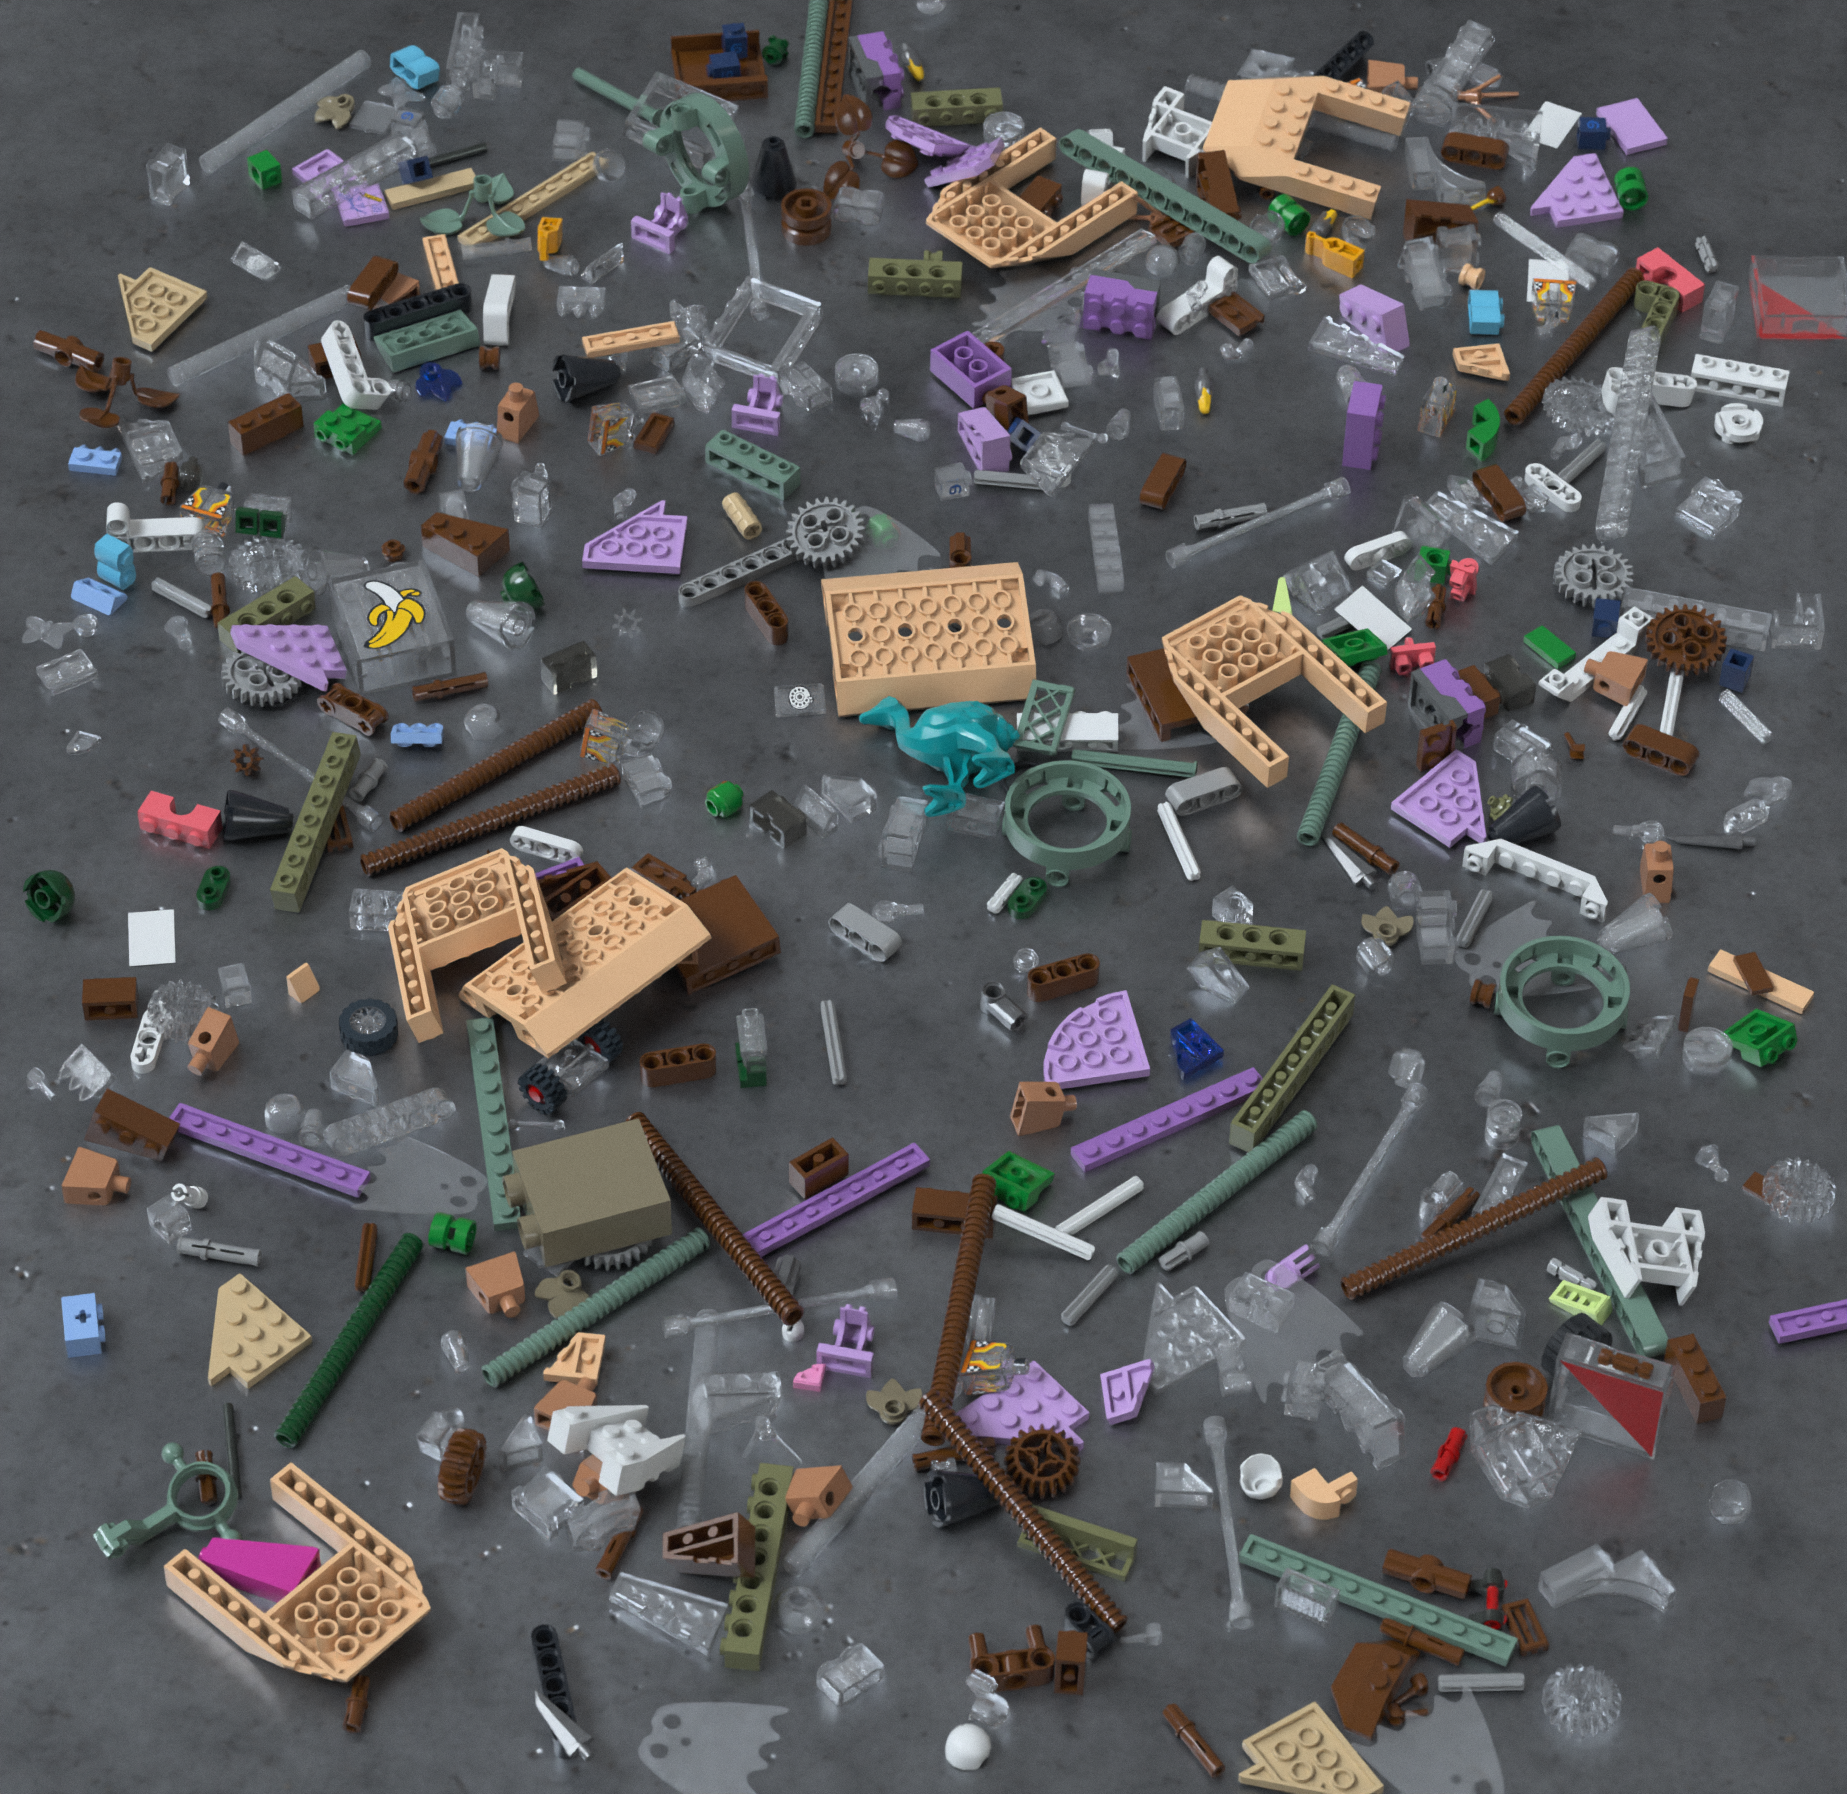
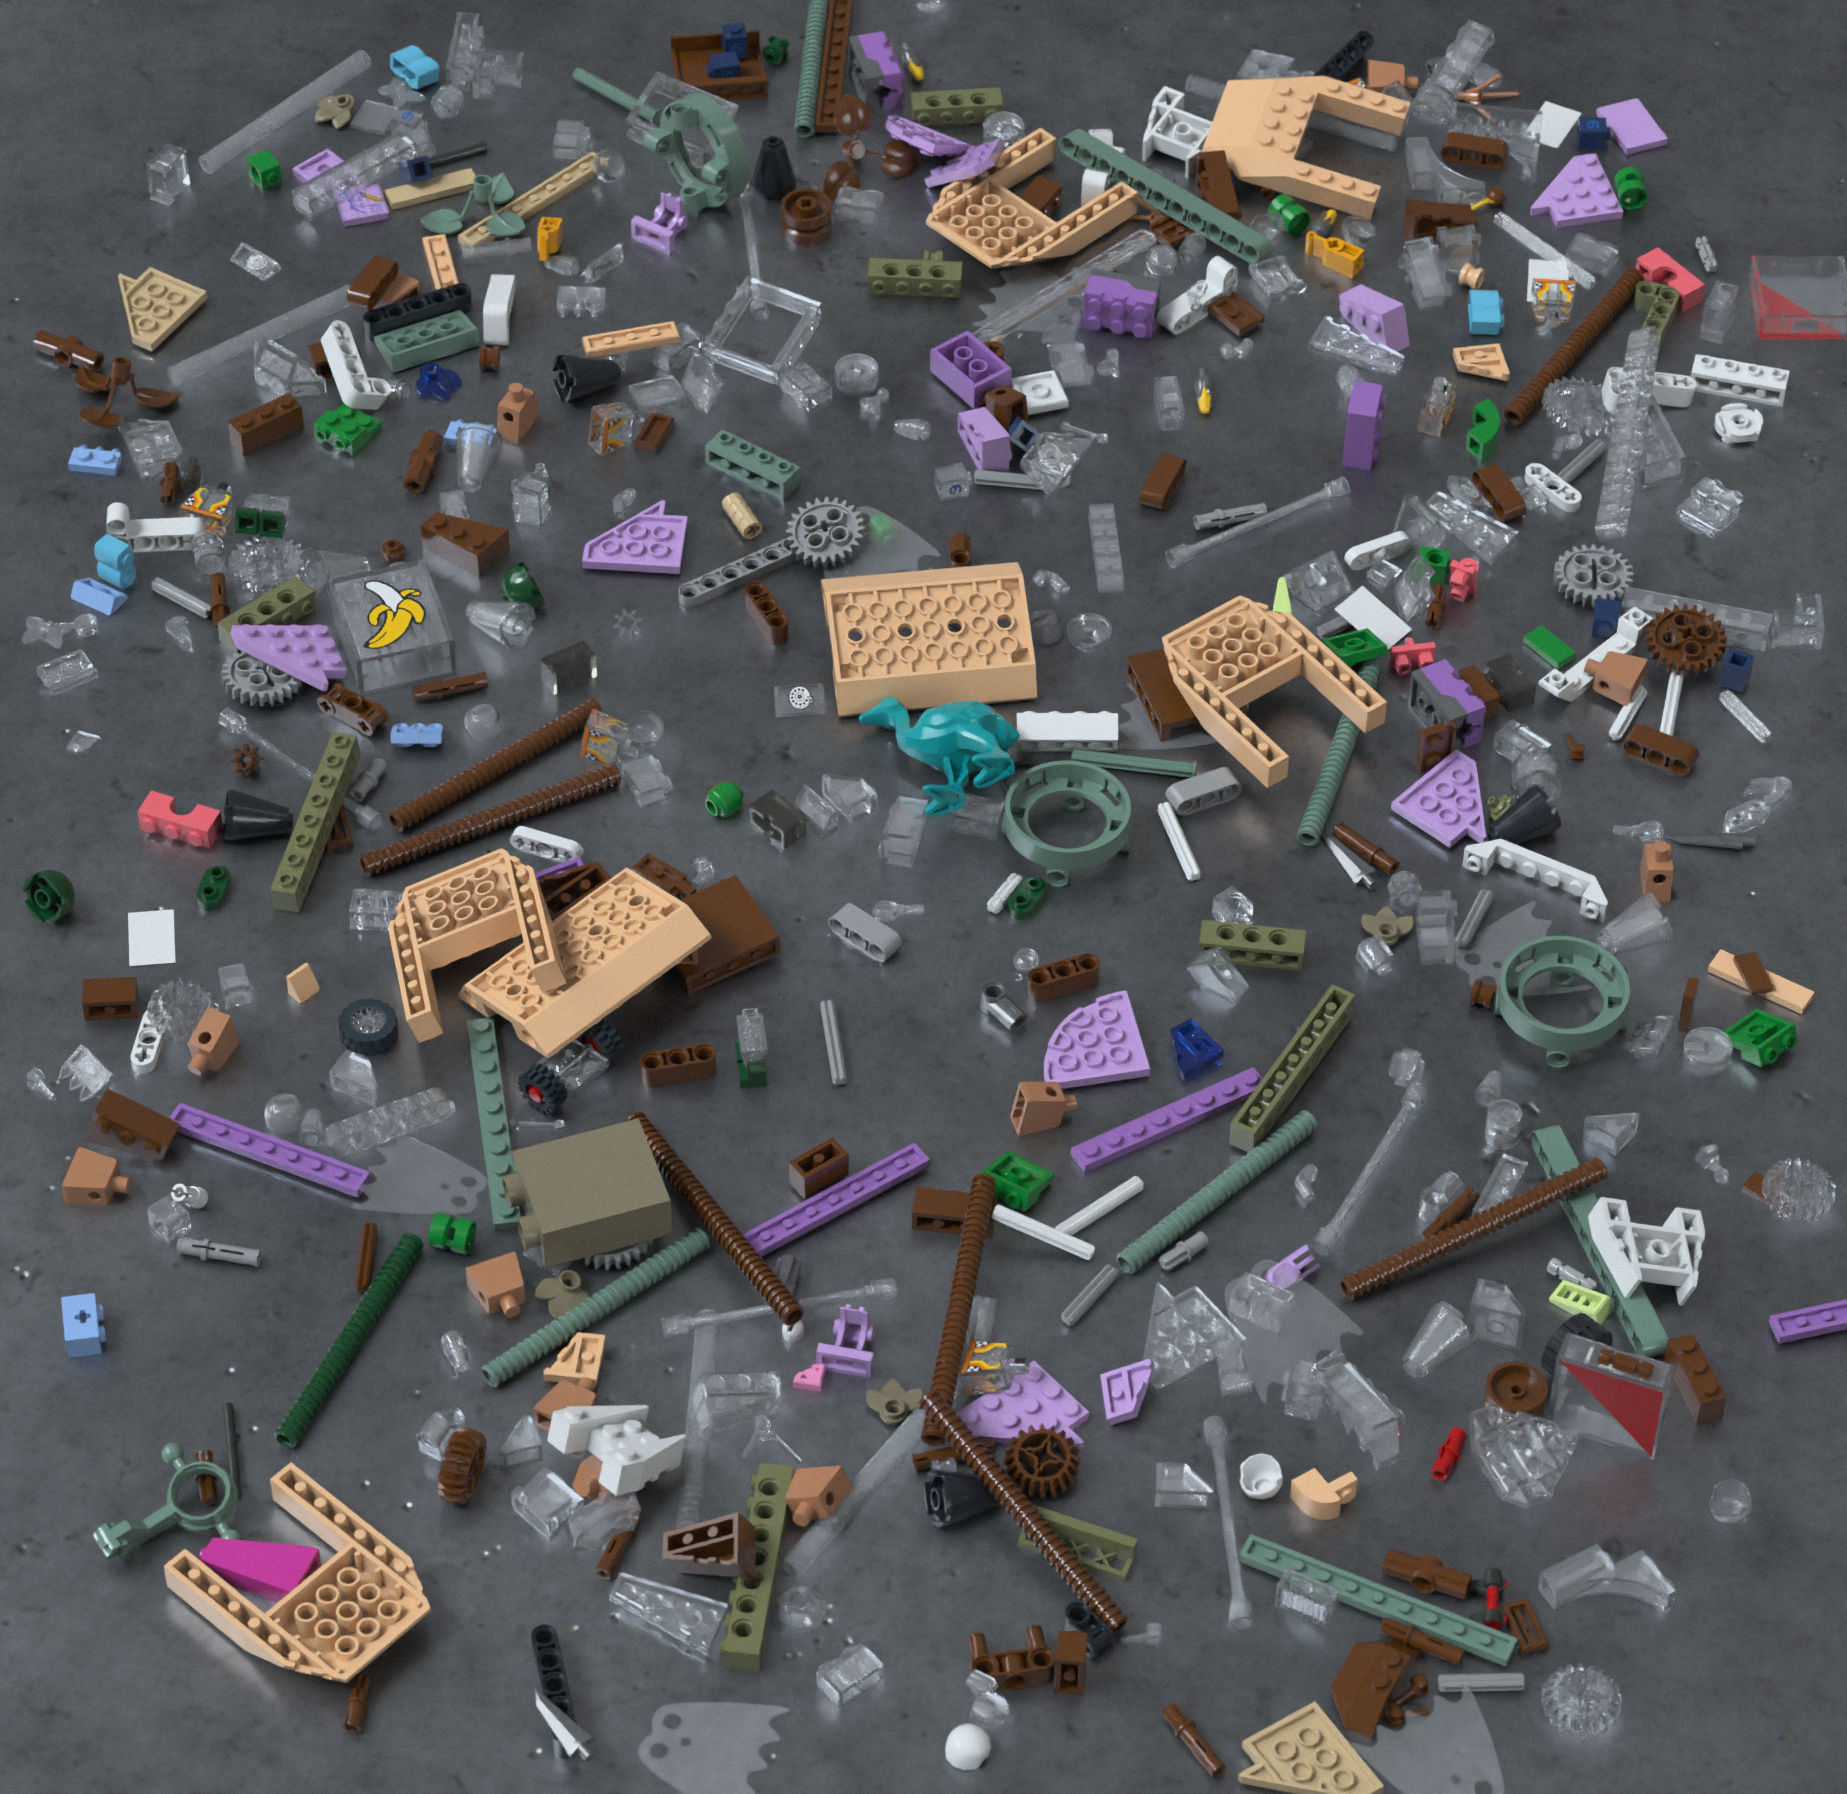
(251, 1334): tan wing -> none
(692, 315): clear piece -> none
(761, 412): lavender tile -> none
(1052, 691): sand green window -> none
(1119, 425): clear cone -> none

